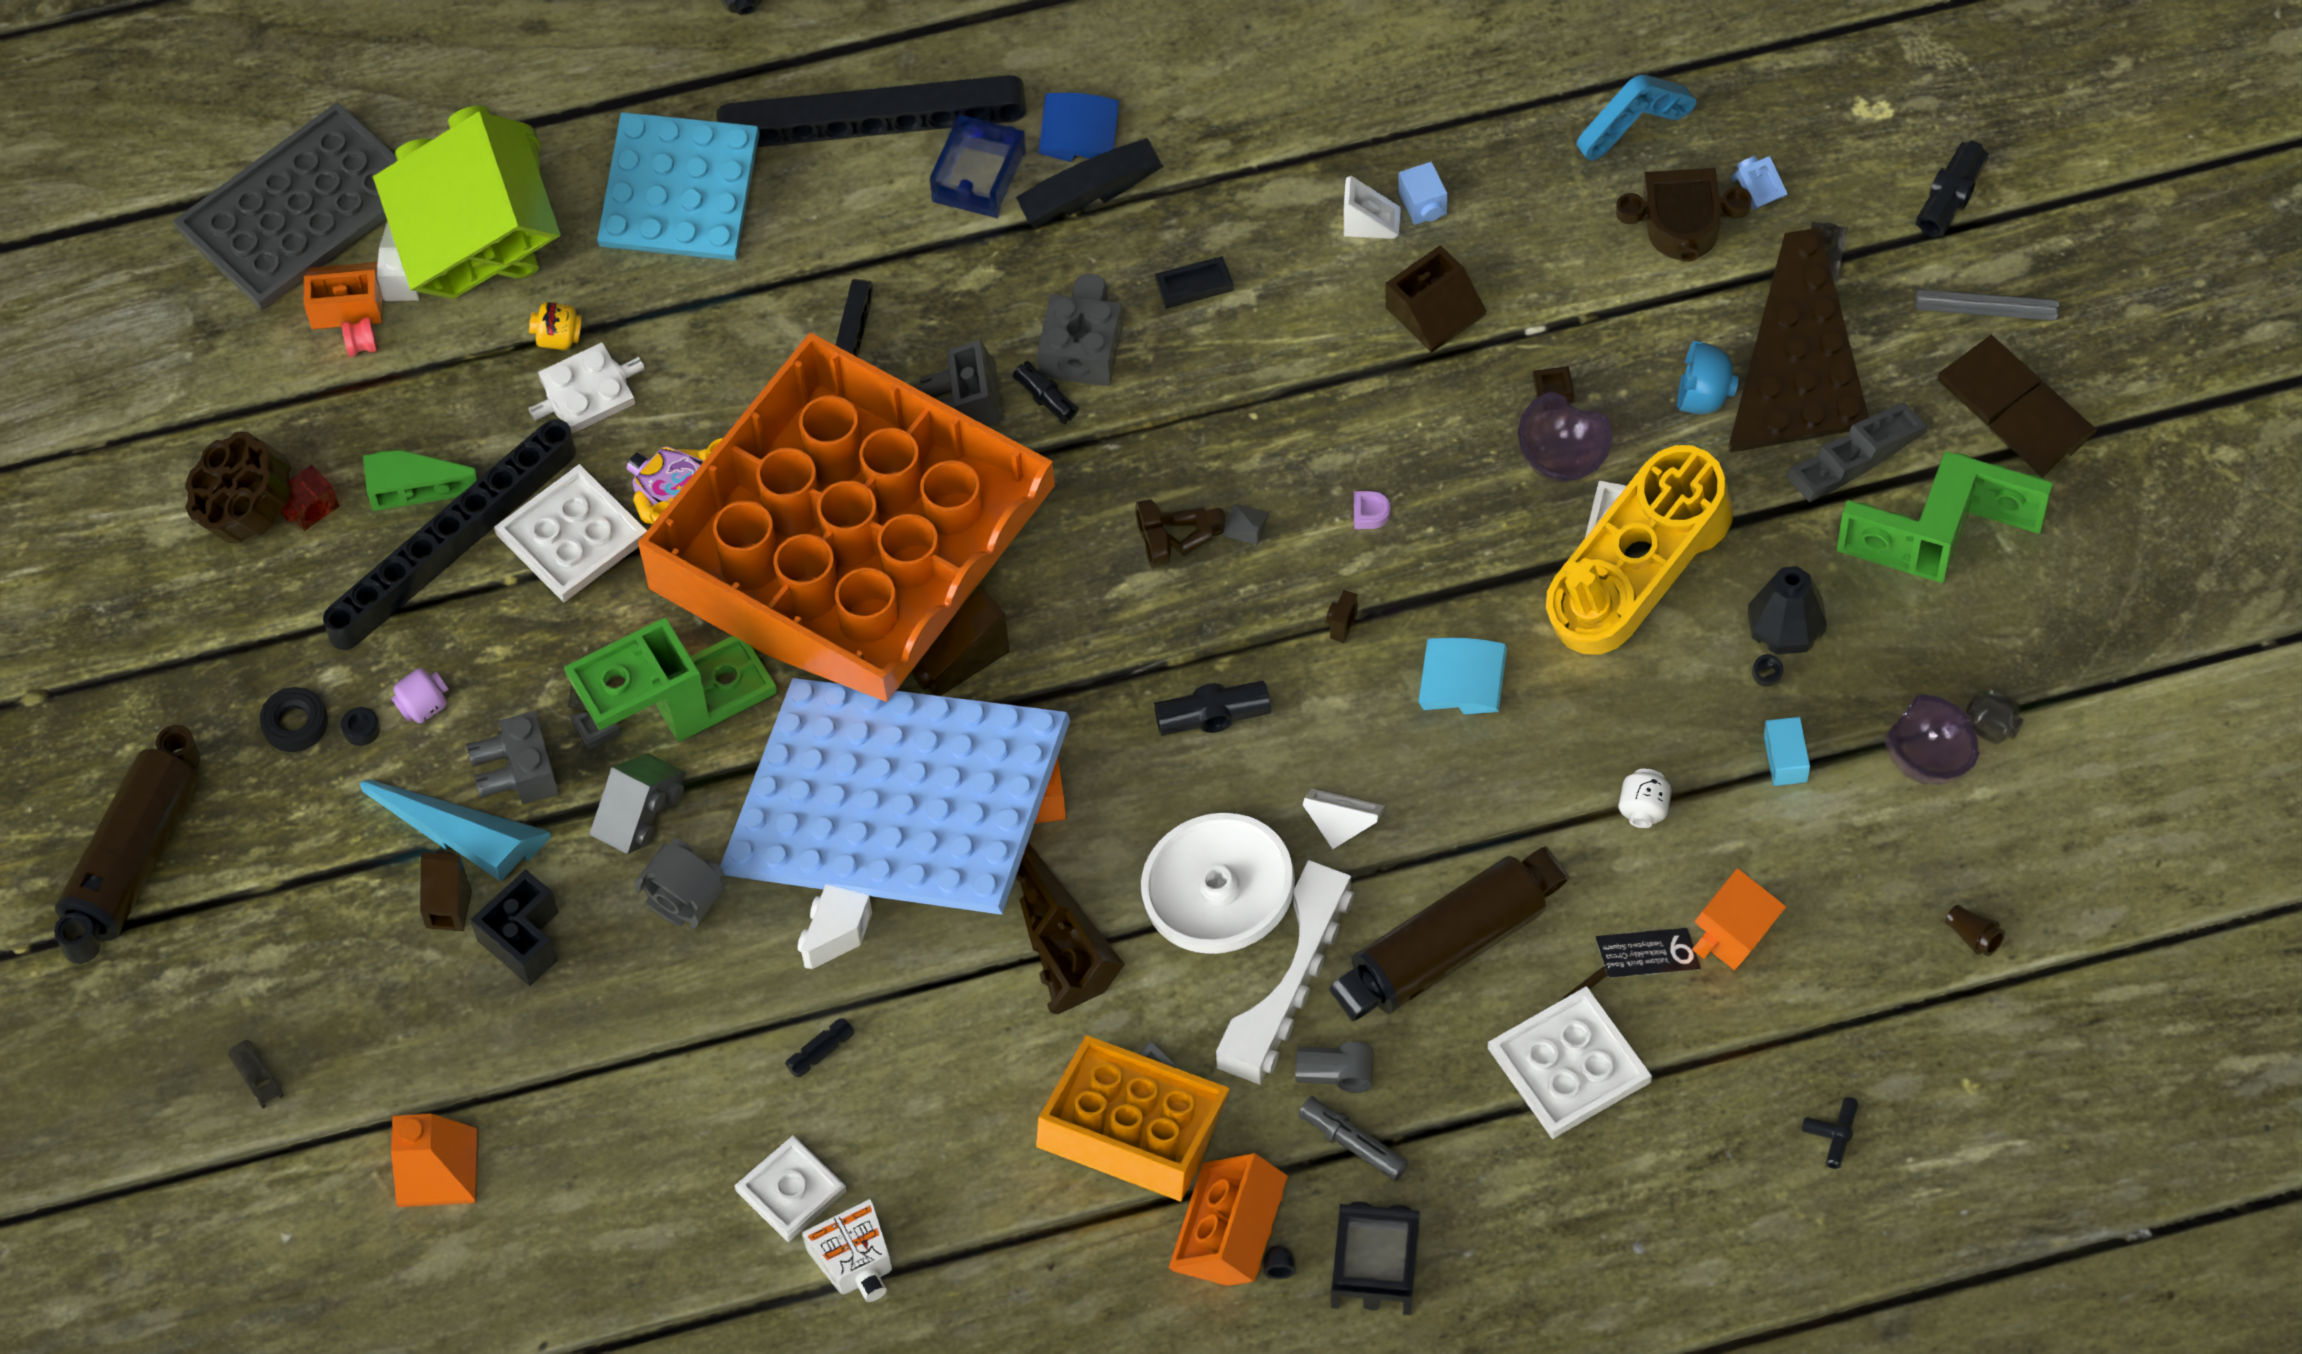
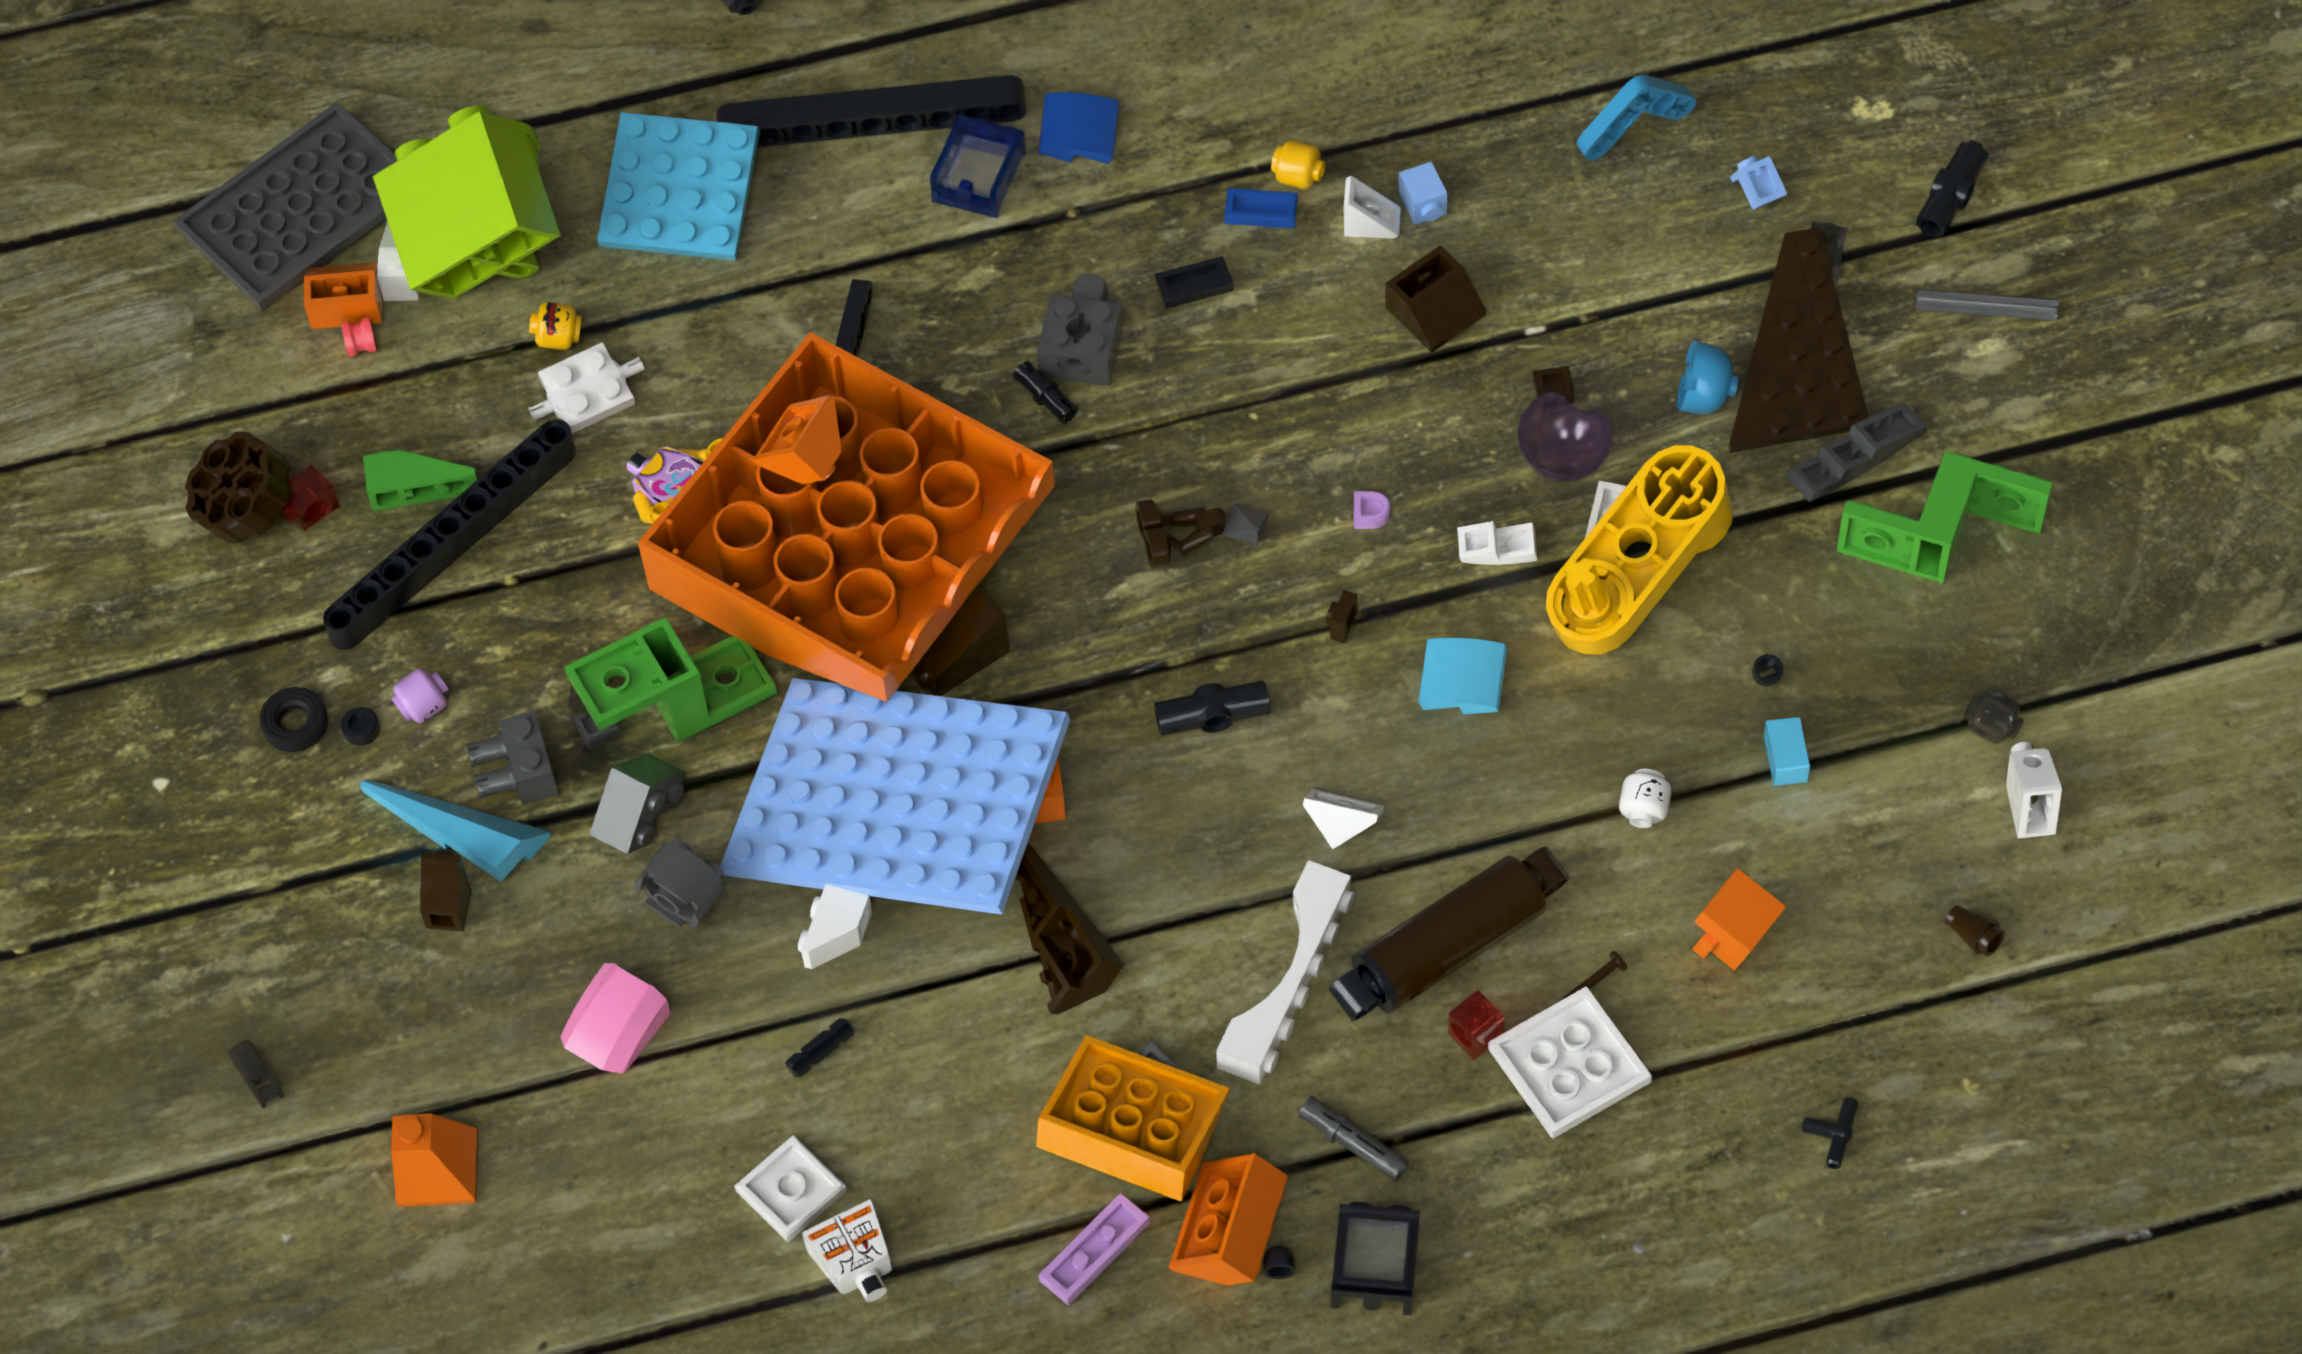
(127, 844): dark brown piece -> none
(512, 927): black brick -> none
(571, 533): white plate -> none
(614, 1019): none -> bright pink slope
(803, 442): none -> orange slope
(971, 381): dark grey brick -> none
(1085, 182): black slope -> none
(1094, 1249): none -> lavender plate
(1218, 883): white dish -> none
(1261, 208): none -> blue tile
(1298, 164): none -> yellow head
(1346, 1066): dark grey piece -> none
(1475, 1024): none -> clear red brick
(1499, 546): none -> white slope
(1647, 952): black sticker -> none
(1683, 210): dark brown piece -> none
(1788, 612): black cone -> none
(1932, 741): clear purple cylinder -> none
(1988, 379): dark brown tile -> none
(2032, 774): none -> white torso
(2042, 429): dark brown slope -> none

